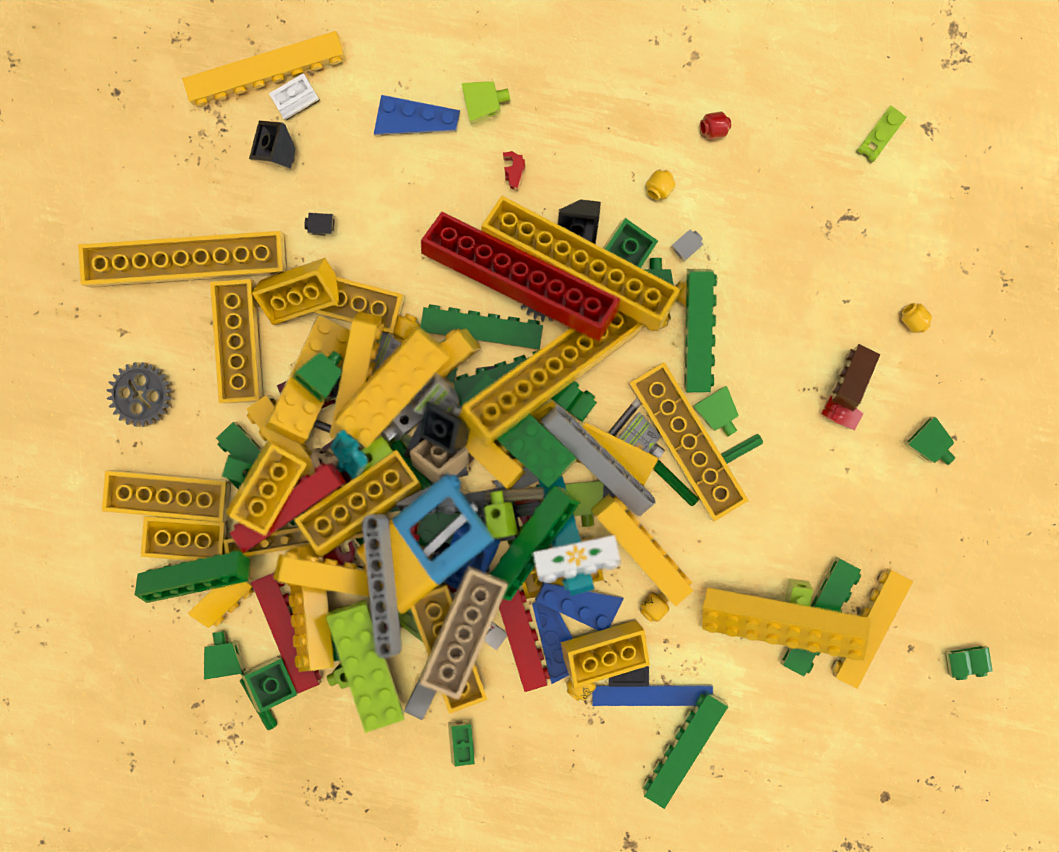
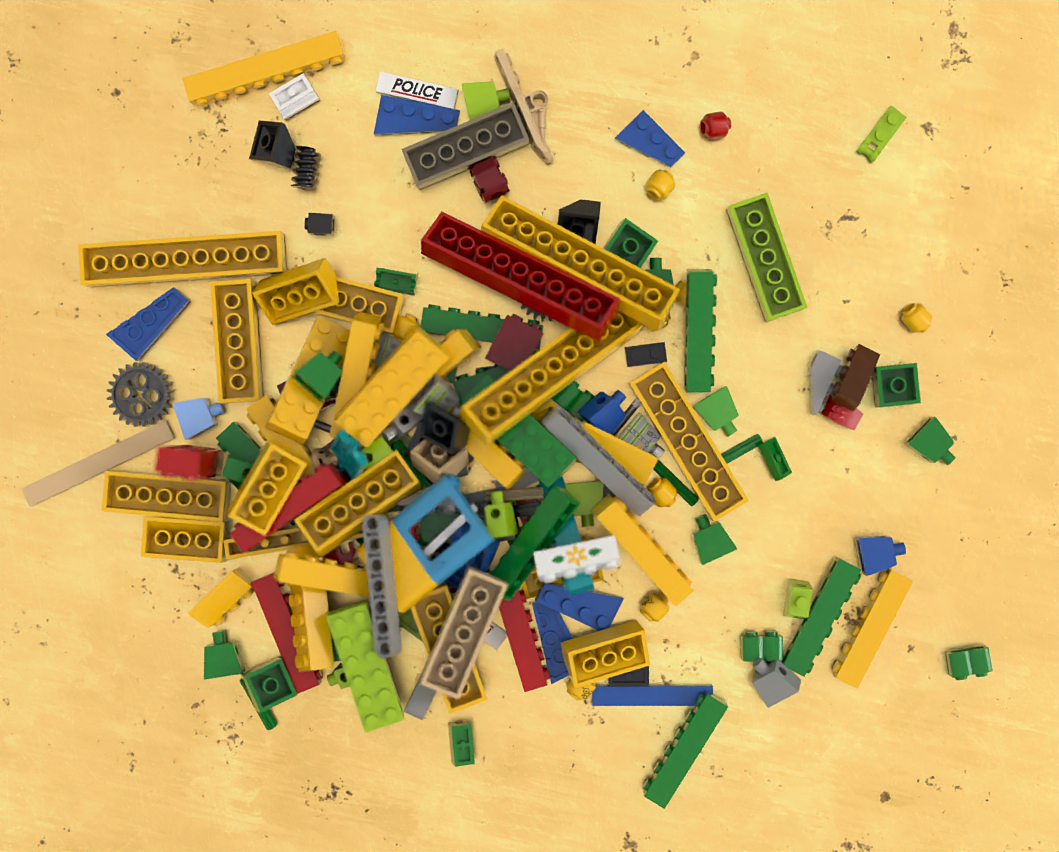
(98, 463): none -> tan tile
(148, 324): none -> blue wing
(188, 462): none -> red brick
(192, 577): green brick -> none
(197, 416): none -> light blue torso
(306, 168): none -> black piece
(396, 281): none -> green hinge
(416, 90): none -> white tile
(465, 145): none -> dark tan brick
(488, 179): none -> dark red brick
(514, 343): none -> dark red brick
(515, 172): red hand -> none
(530, 113): none -> tan piece
(604, 411): none -> blue torso
(645, 354): none -> black plate
(649, 138): none -> blue wing
(663, 492): none -> yellow head
(687, 244): light grey brick -> none
(711, 540): none -> green torso
(766, 257): none -> lime brick
(766, 646): none -> green brick
(774, 681): none -> light grey torso
(775, 459): none -> green plate
(786, 624): yellow brick -> none
(821, 375): none -> light grey slope
(878, 553): none -> blue torso
(896, 385): none -> green brick

